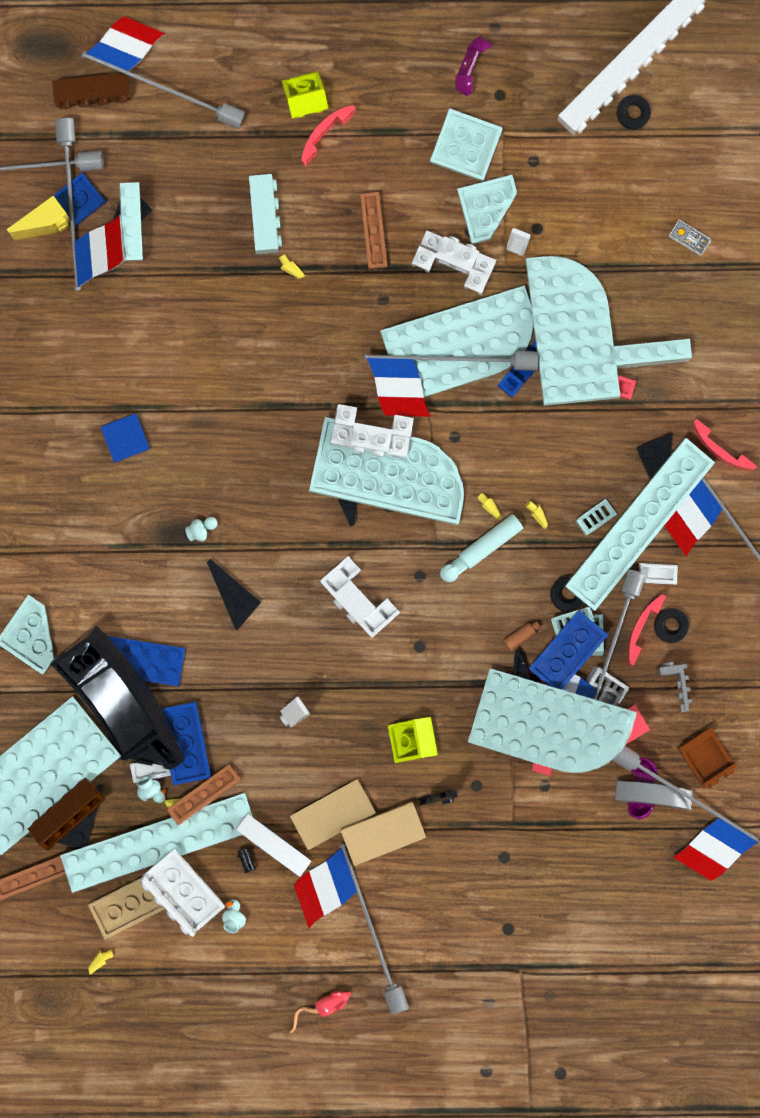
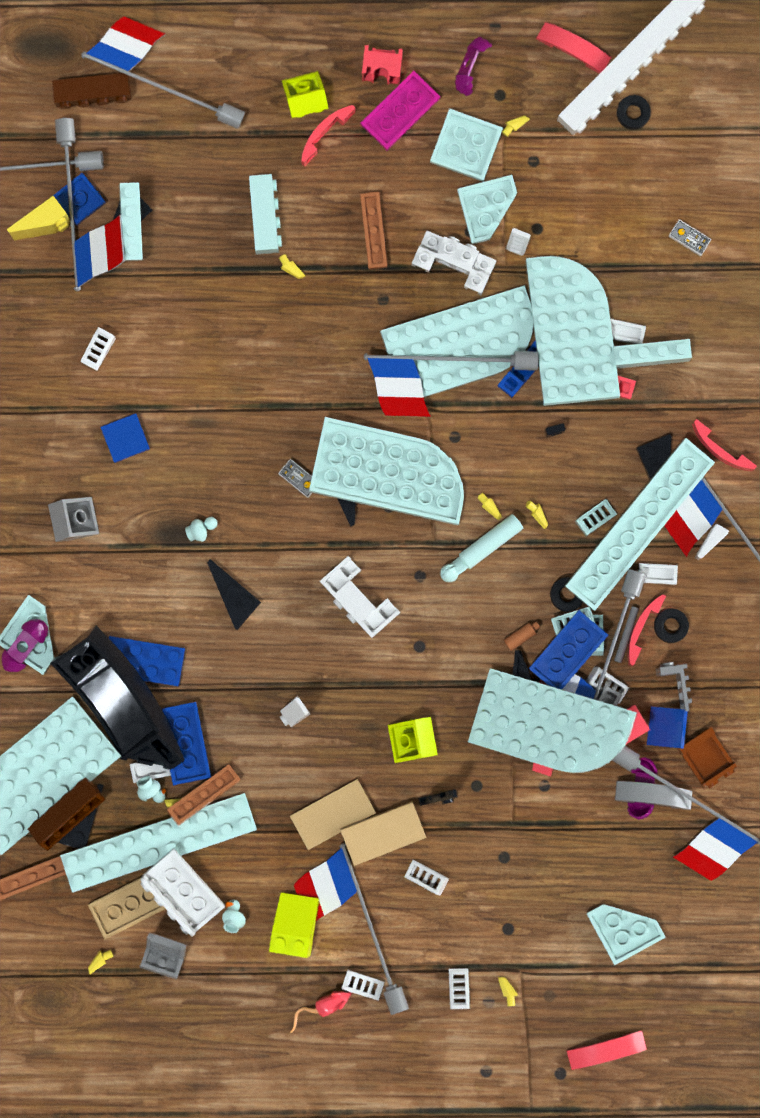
(32, 633): none -> magenta piece
(73, 519): none -> light grey slope
(111, 338): none -> white slope
(163, 956): none -> light grey plate
(246, 859): black pin -> none
(273, 844): white slope -> none
(294, 925): none -> neon yellow slope
(296, 477): none -> tile
(349, 974): none -> white slope
(369, 438): white bracket -> none
(382, 63): none -> coral piece
(400, 110): none -> dark pink plate
(438, 891): none -> white slope
(459, 1005): none -> white slope
(508, 991): none -> light yellow bar
(514, 124): none -> light yellow bar
(555, 430): none -> black tile
(574, 46): none -> coral slope
(606, 1050): none -> coral slope
(624, 932): none -> light aqua plate
(626, 634): none -> light grey bar
(627, 332): none -> white tile
(667, 727): none -> blue tile
(715, 535): none -> white slope

